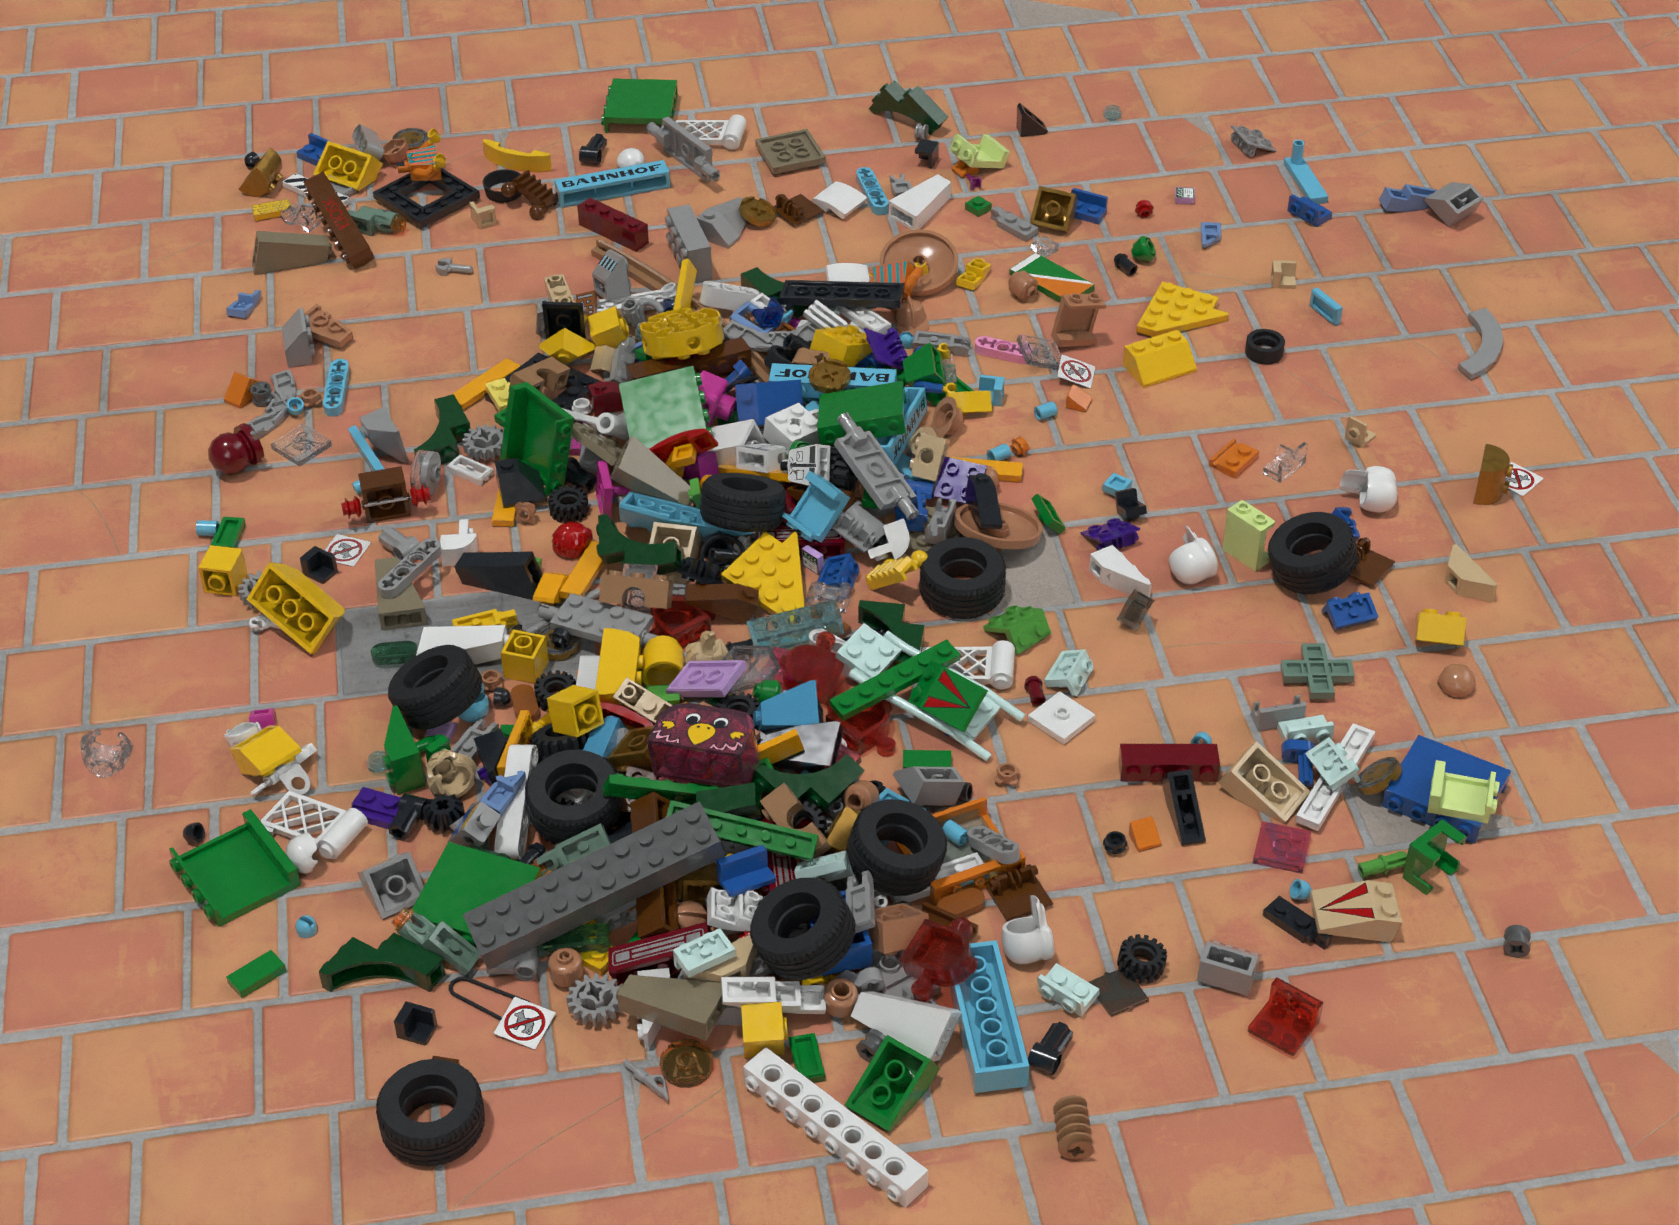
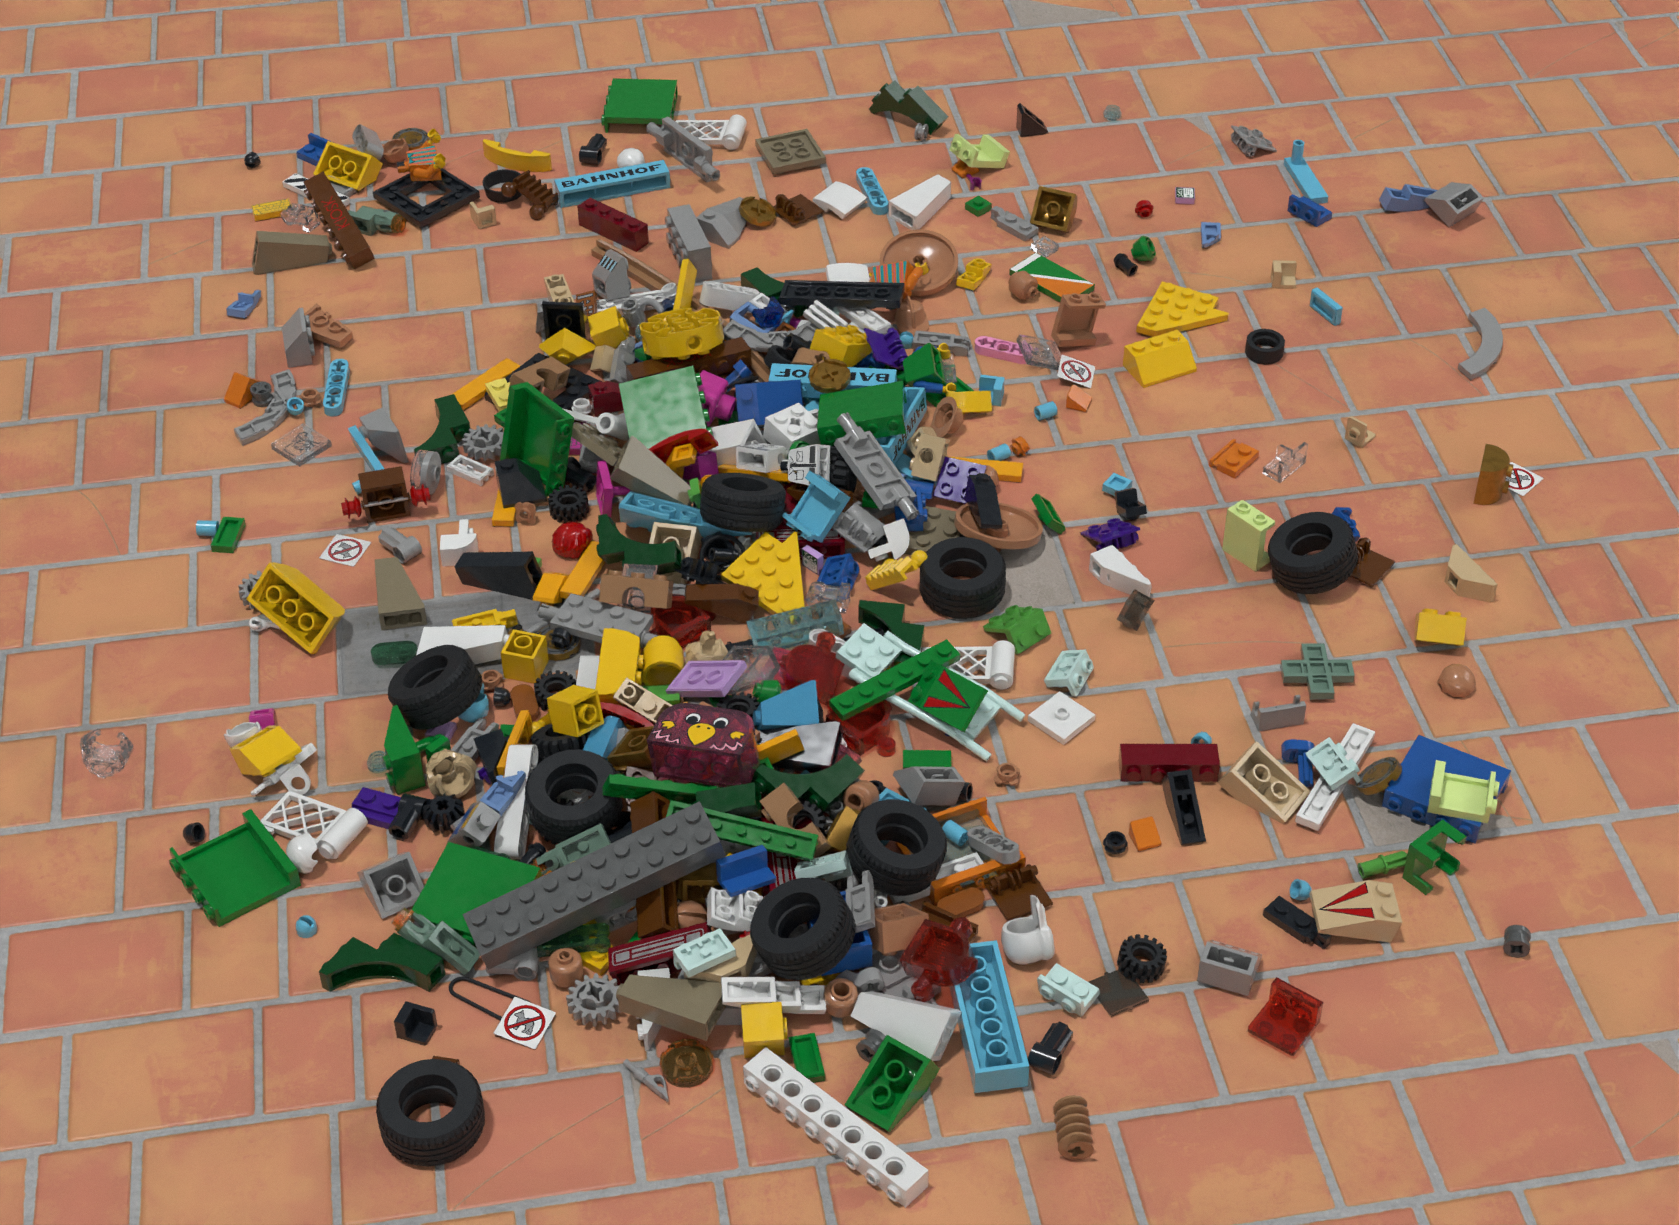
(222, 570): yellow head -> none
(234, 451): dark red tile -> none
(256, 973): green tile -> none
(263, 175): pearl gold brick -> none
(318, 564): black panel -> none
(392, 584): light grey beam -> none
(445, 266): light grey bar -> none
(899, 185): light grey plate -> none
(928, 150): black panel -> none
(940, 523): light grey hinge -> none
(1034, 687): dark red pin -> none
(1090, 206): blue bracket -> none
(1193, 560): white piece -> none
(1282, 847): clear pink plate -> none
(1310, 728): light aqua bracket -> none
(1350, 611): blue bracket -> none
(1380, 492): white piece -> none

